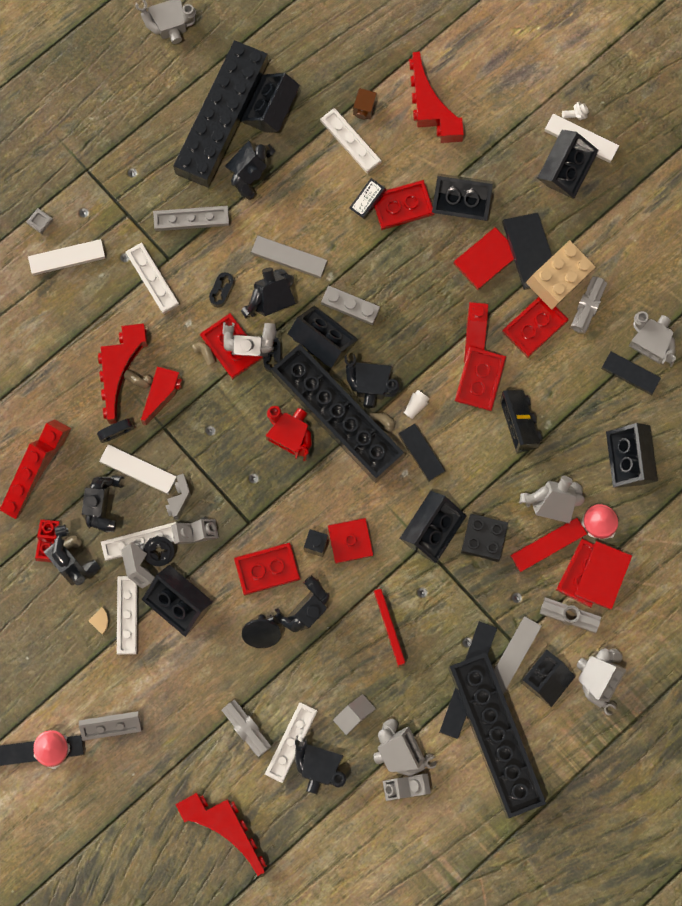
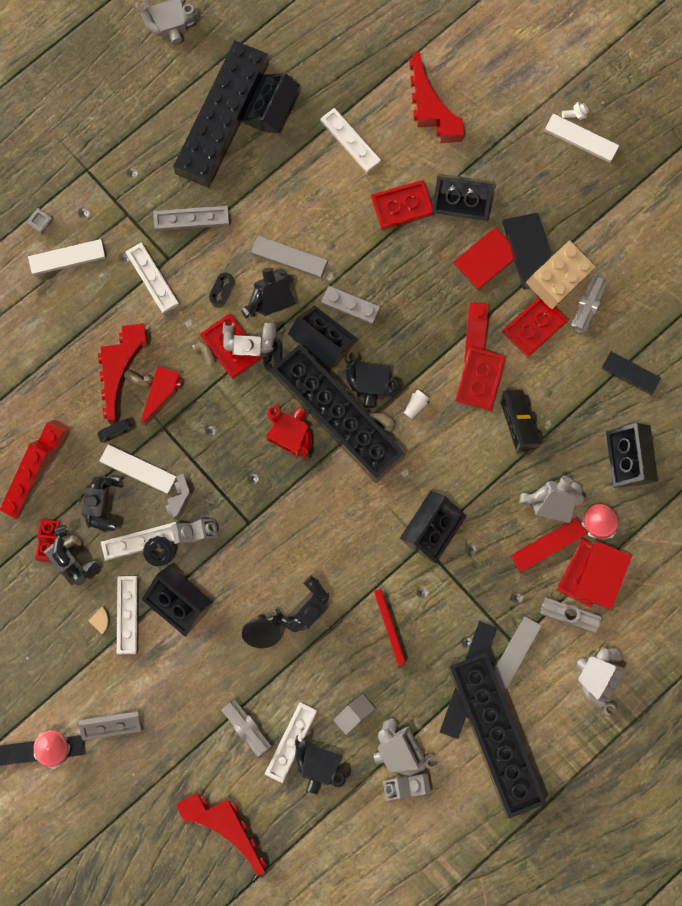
(132, 558): light grey slope -> none
(248, 166): black torso -> none
(267, 569): red tile -> none
(316, 543): black brick -> none
(350, 541): red plate -> none
(364, 104): reddish brown brick -> none
(367, 198): tile -> none
(421, 452): black tile -> none
(484, 537): black brick -> none
(548, 678): black slope -> none
(568, 163): black slope -> none
(654, 338): light grey torso -> none

